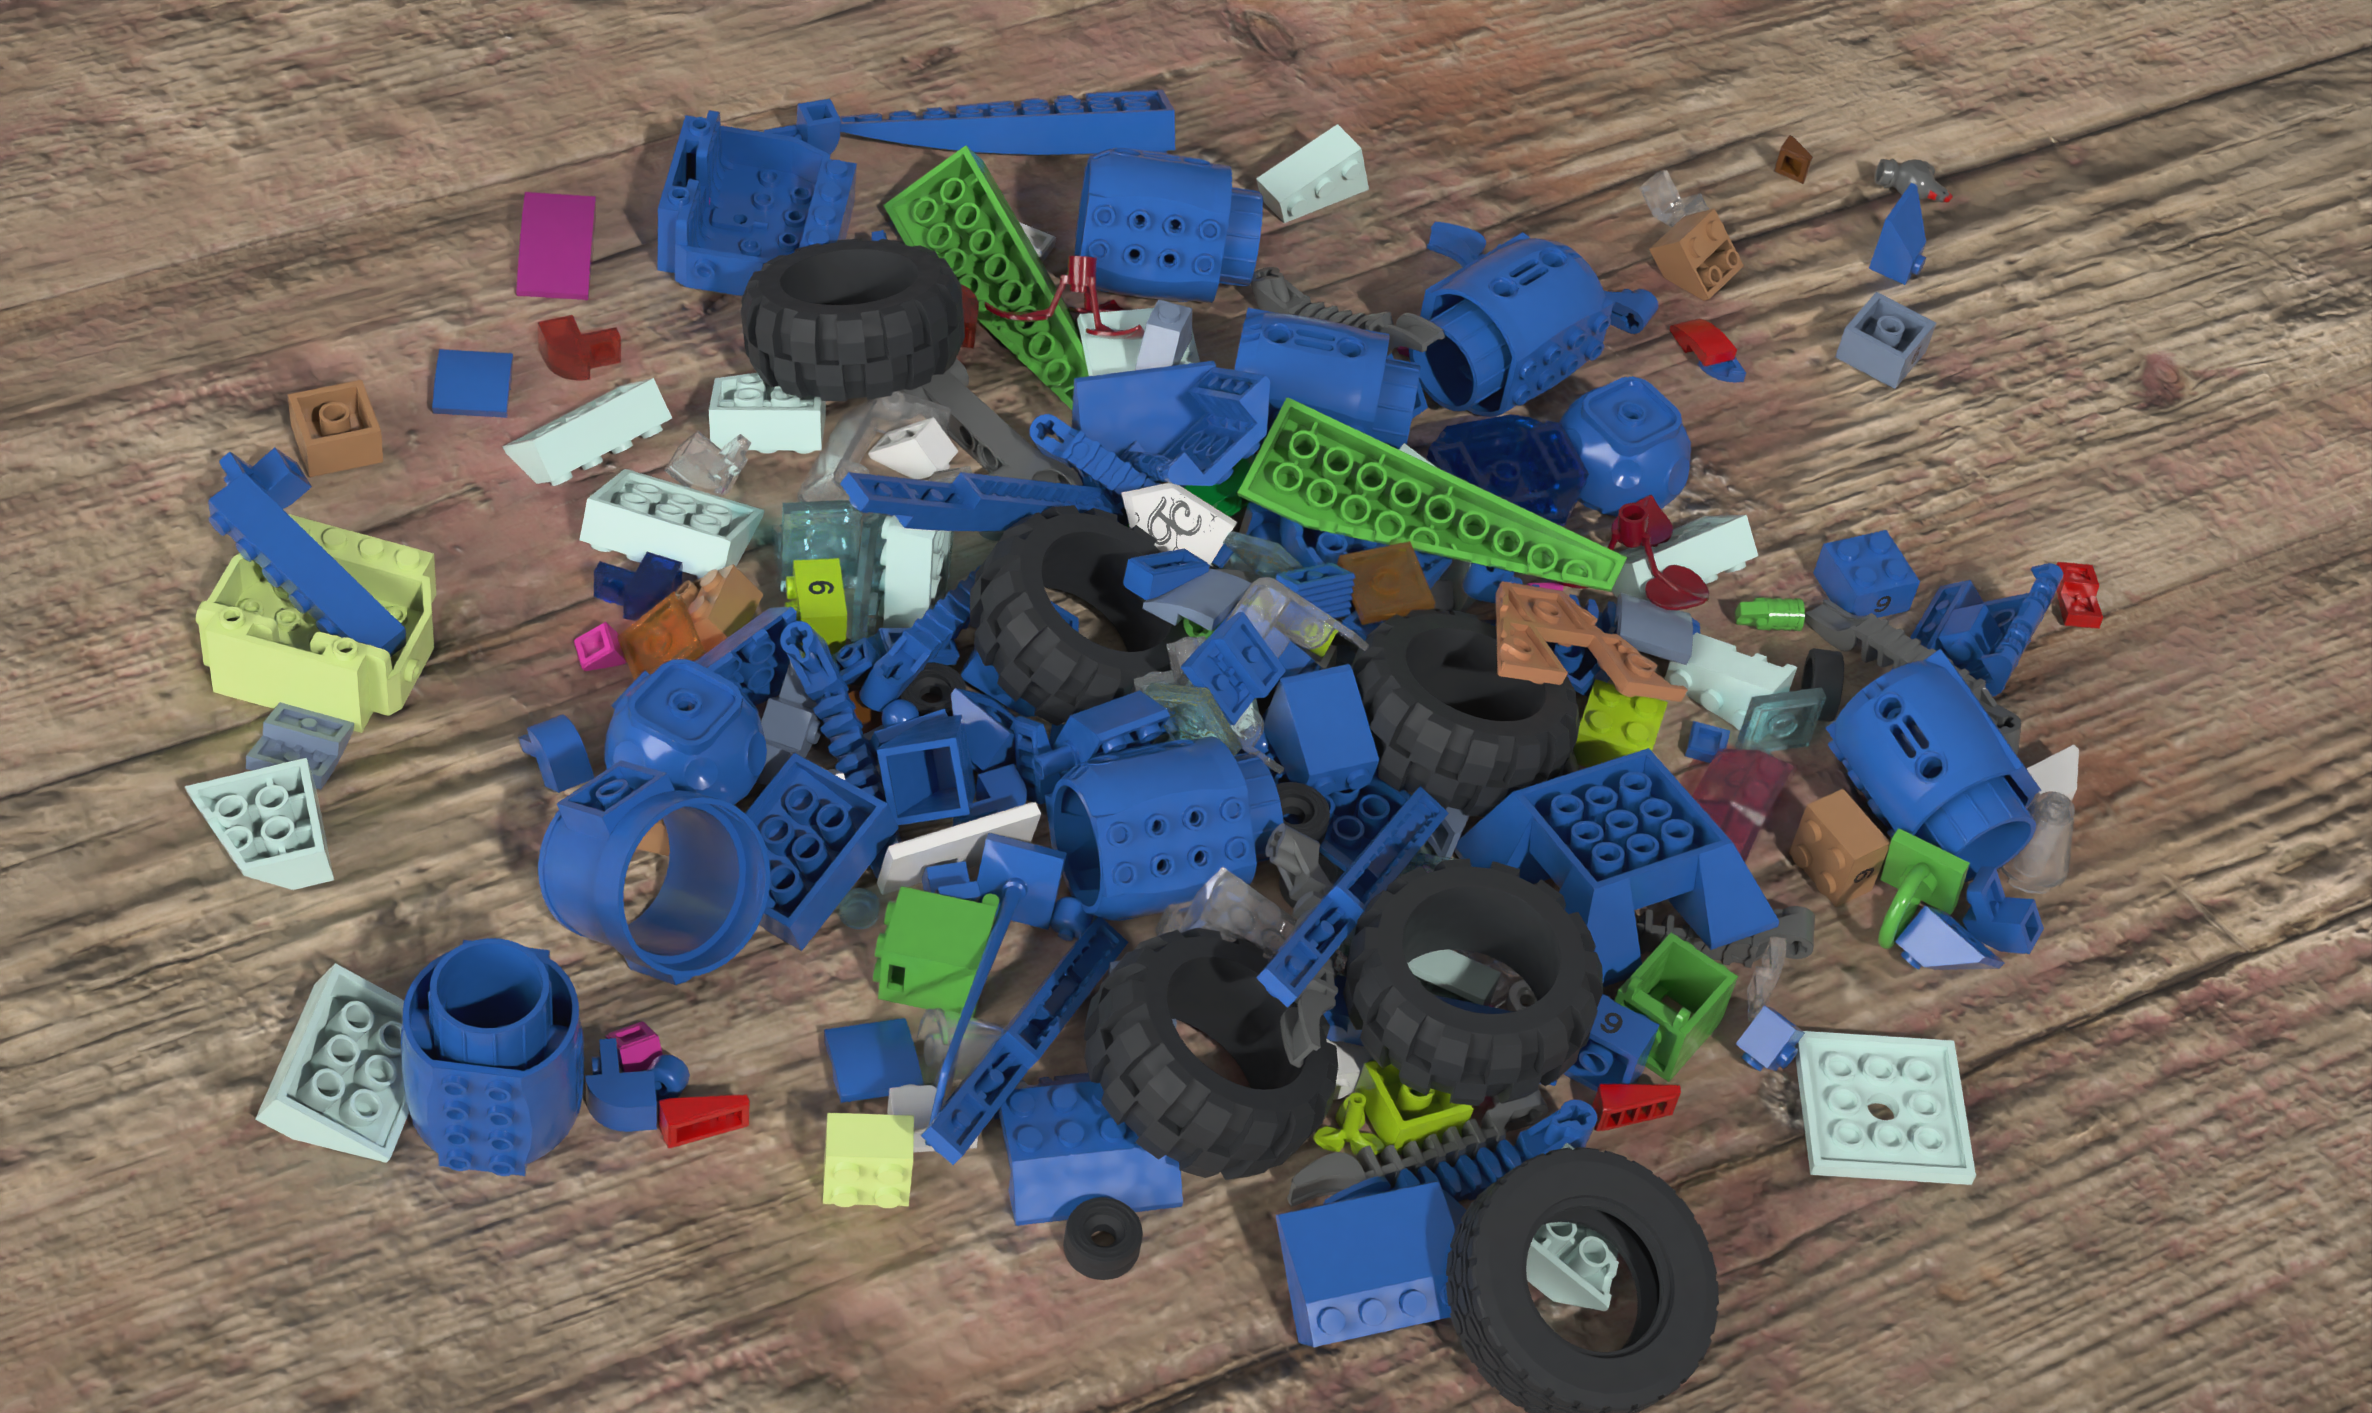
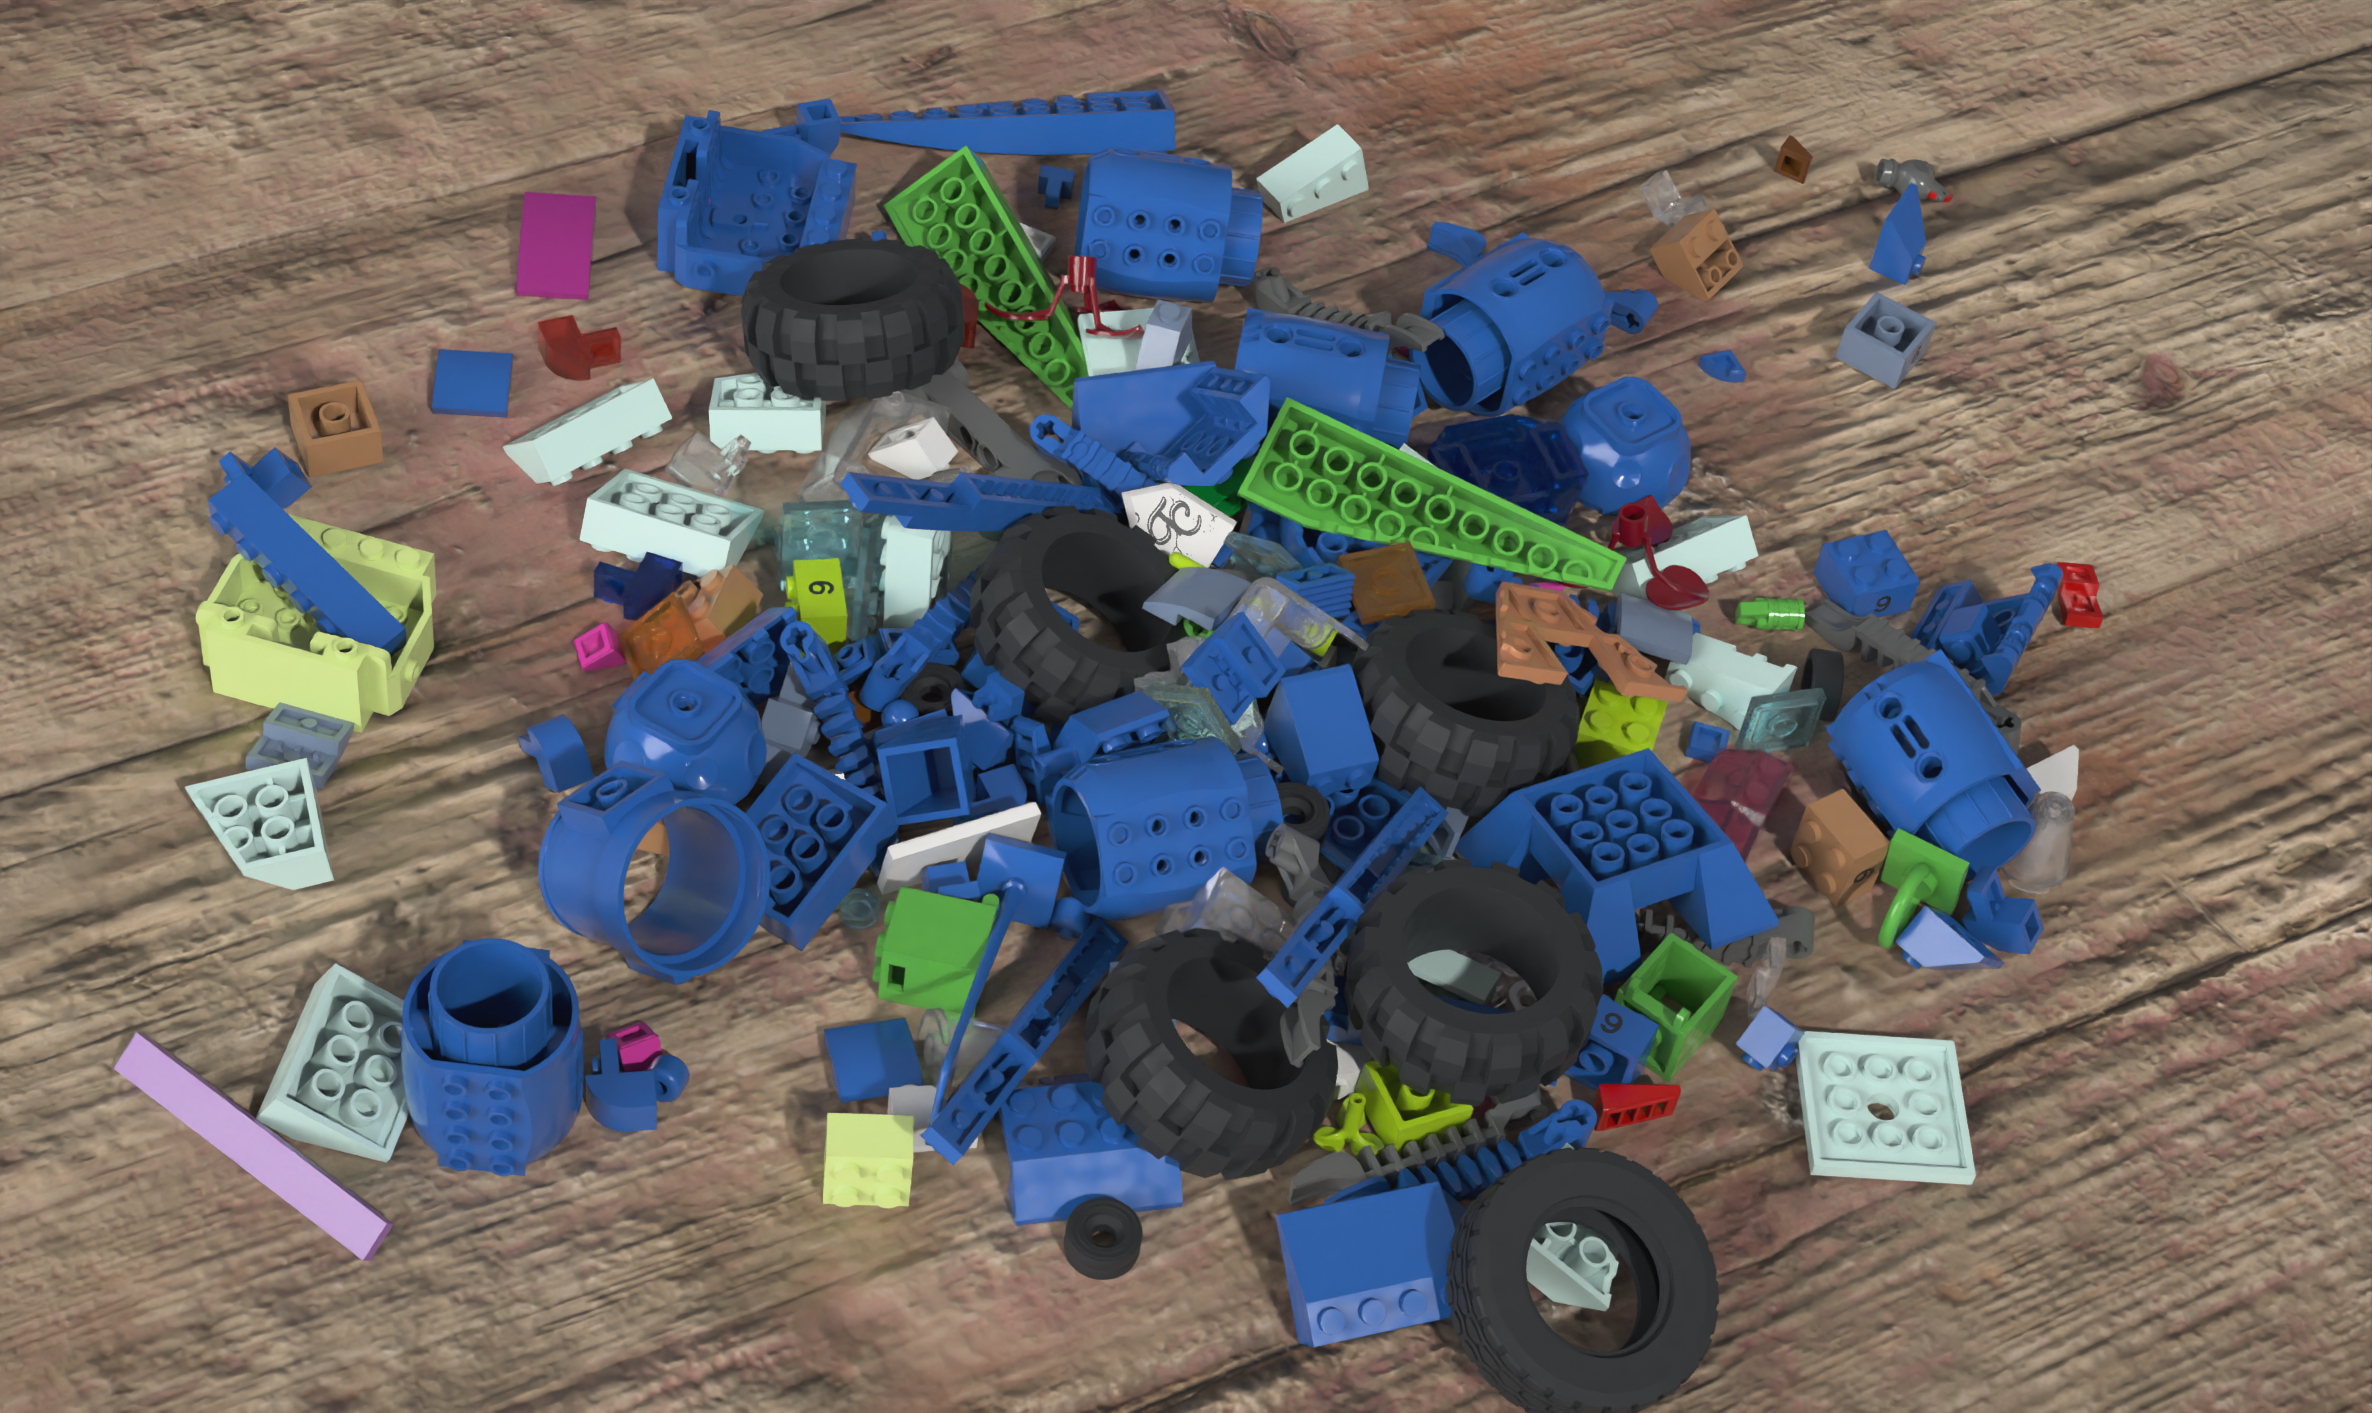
(254, 1146): none -> tile
(699, 1118): red slope -> none
(1001, 698): none -> blue tile
(1055, 184): none -> blue tile
(1162, 572): blue slope -> none
(1705, 340): red slope -> none

